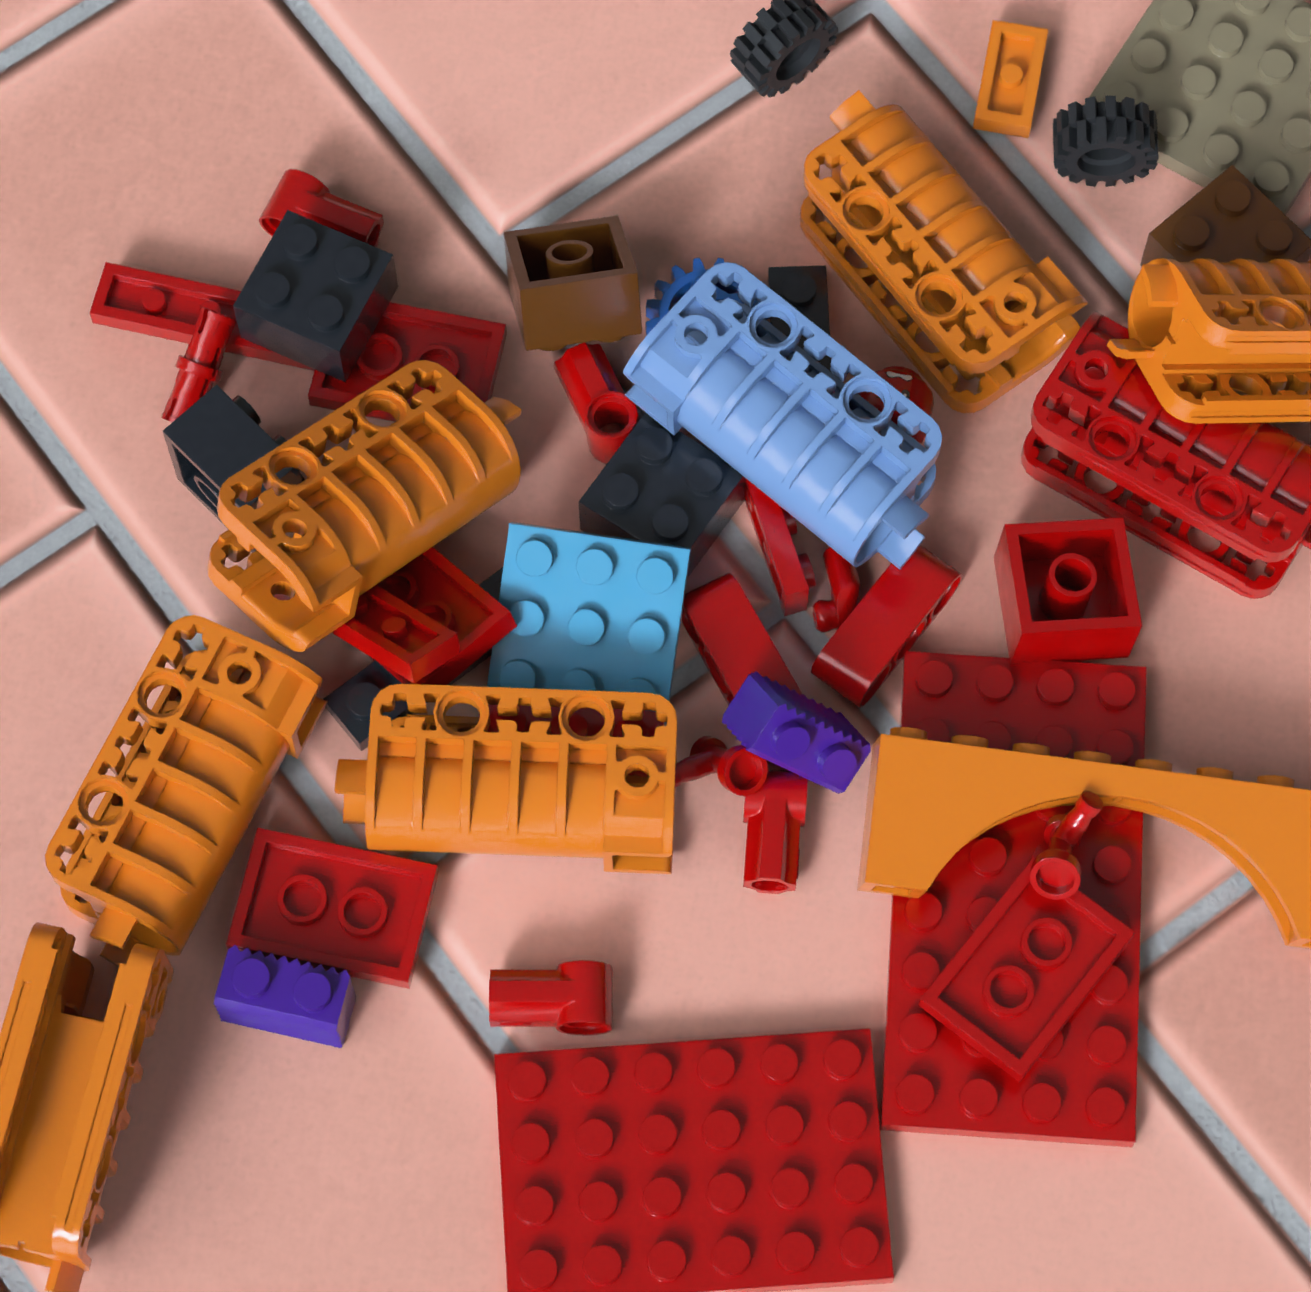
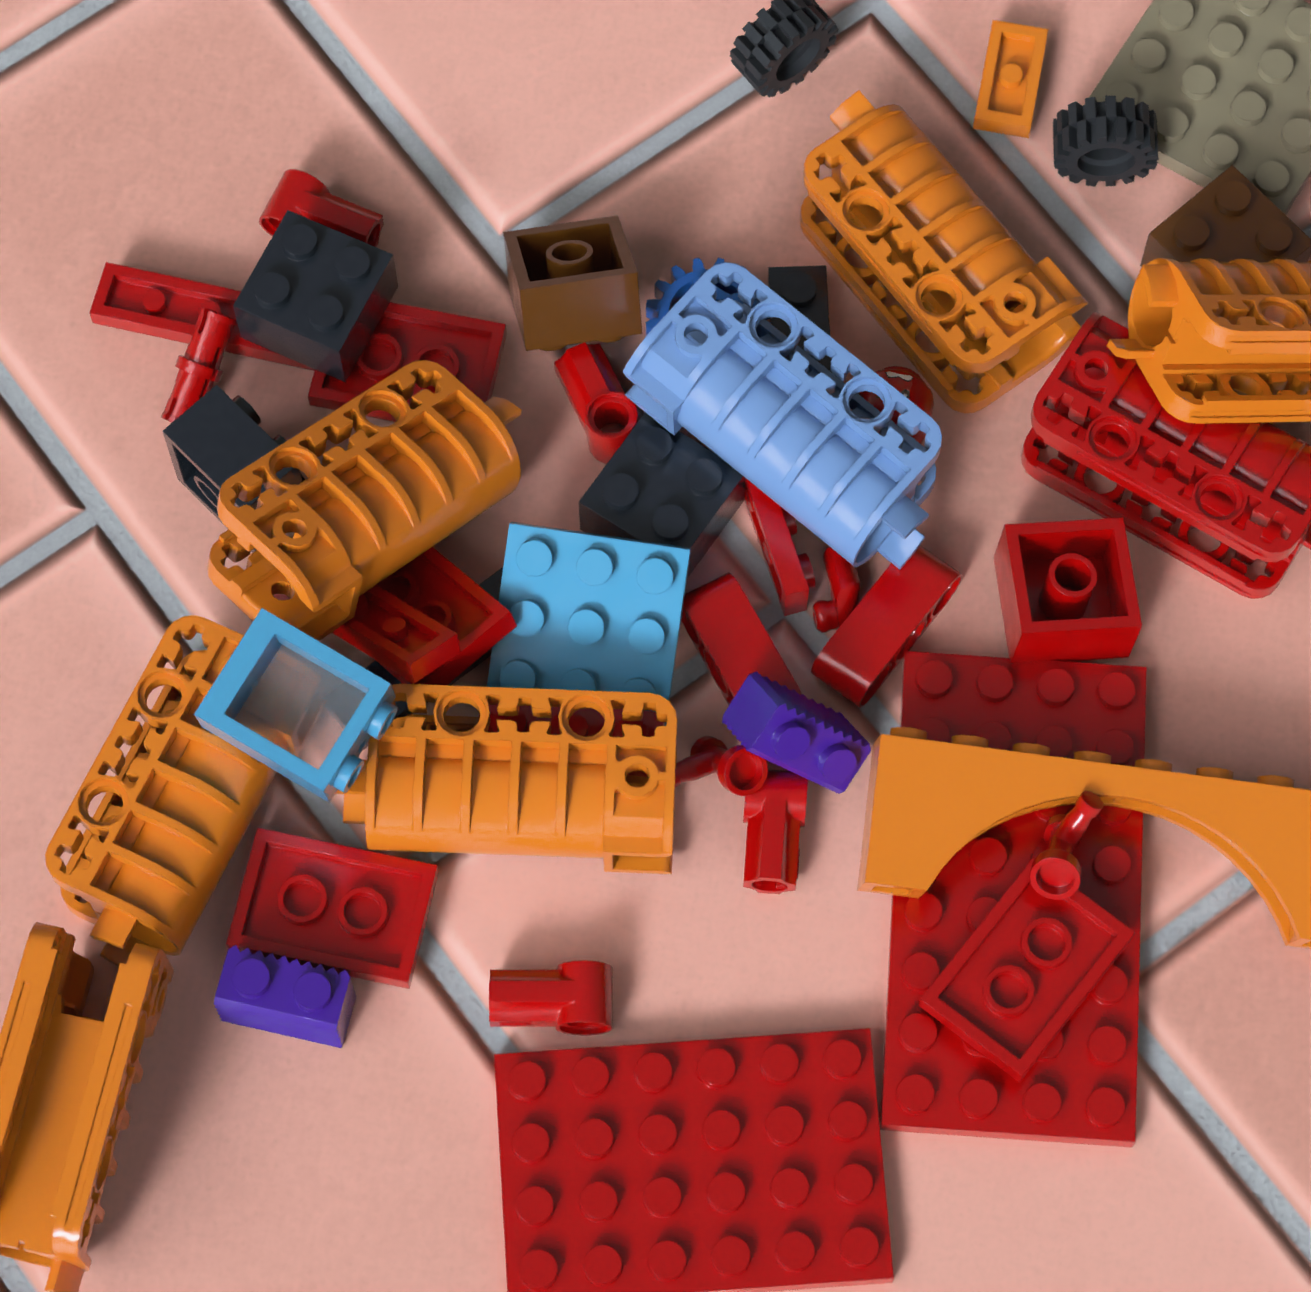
(297, 706): none -> dark azure window

